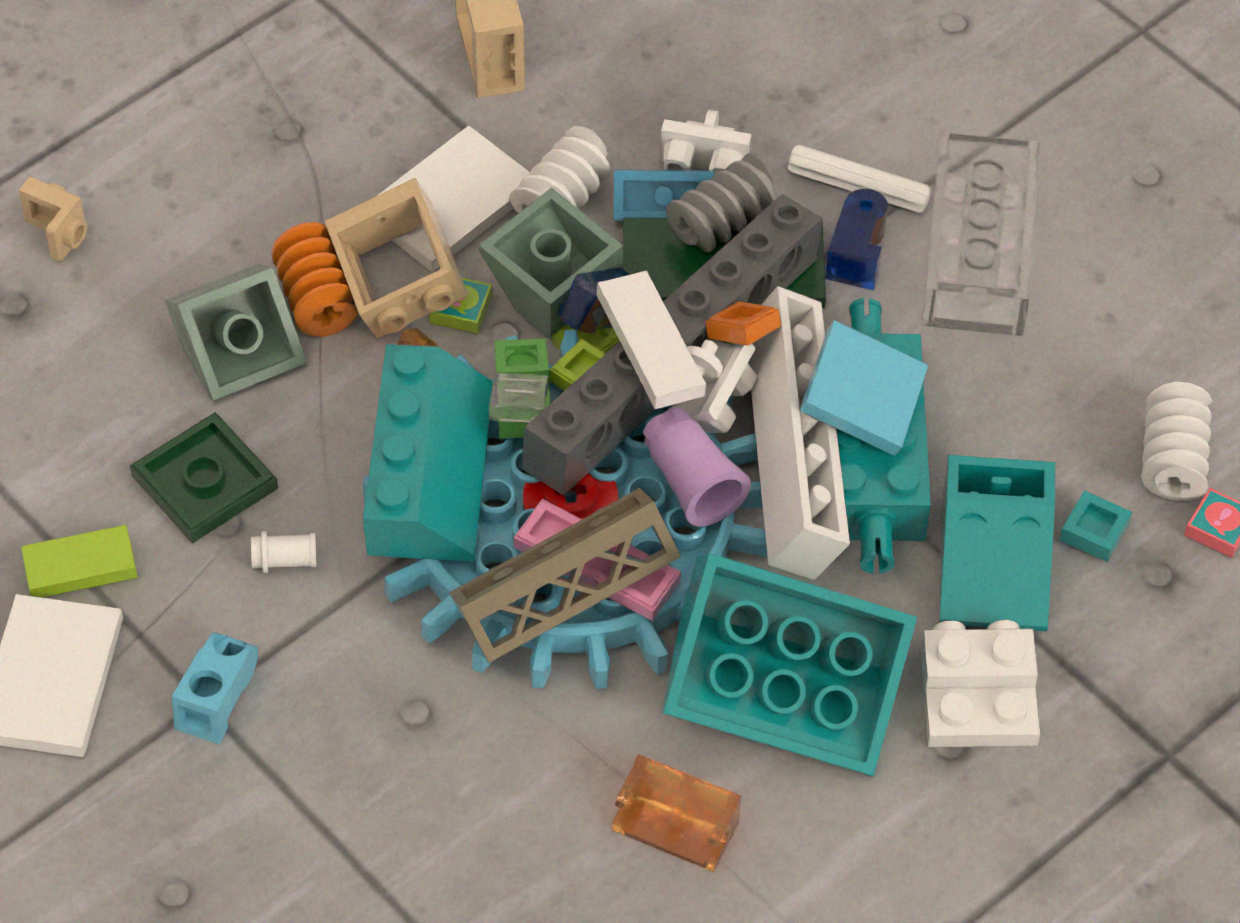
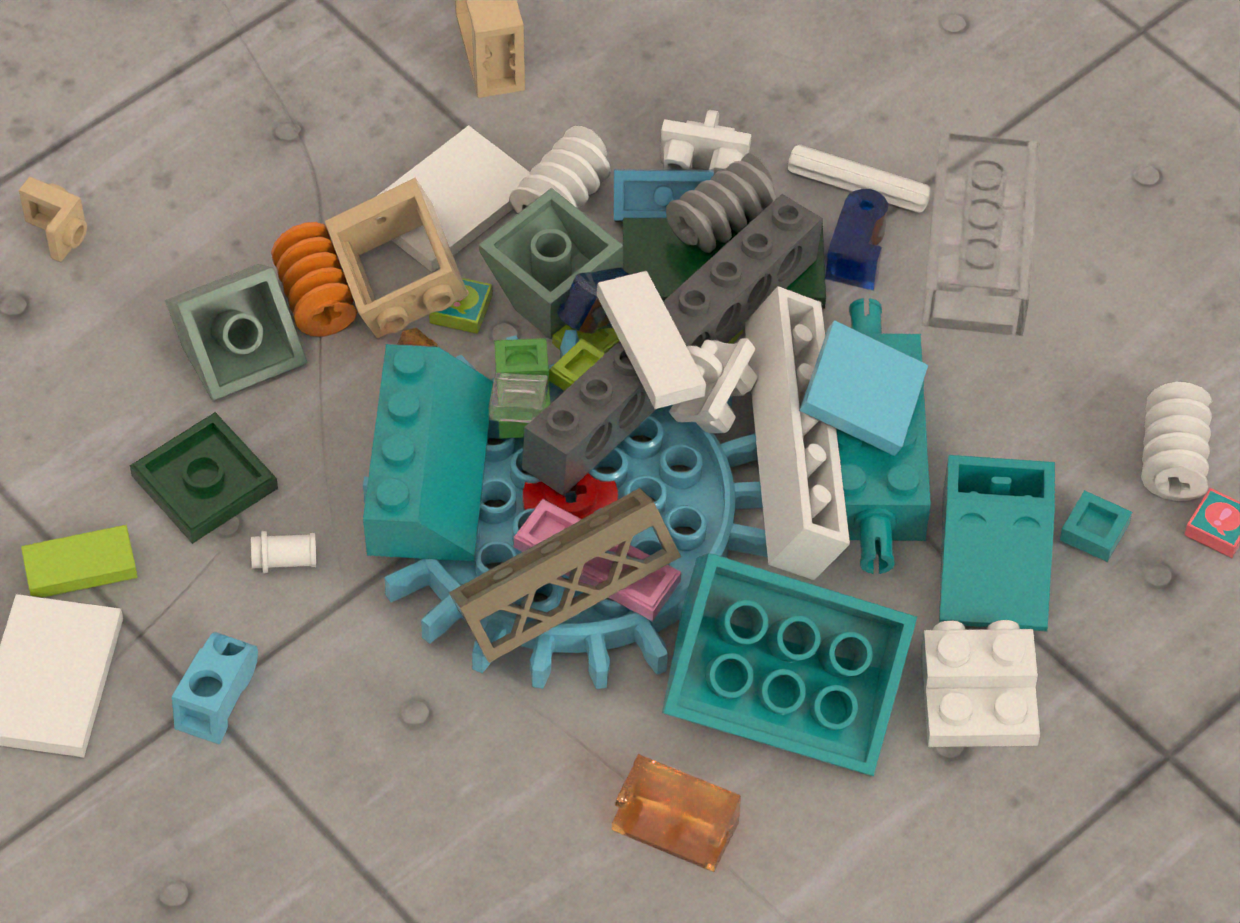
(695, 468): lavender plant -> none
(743, 323): orange tile -> none

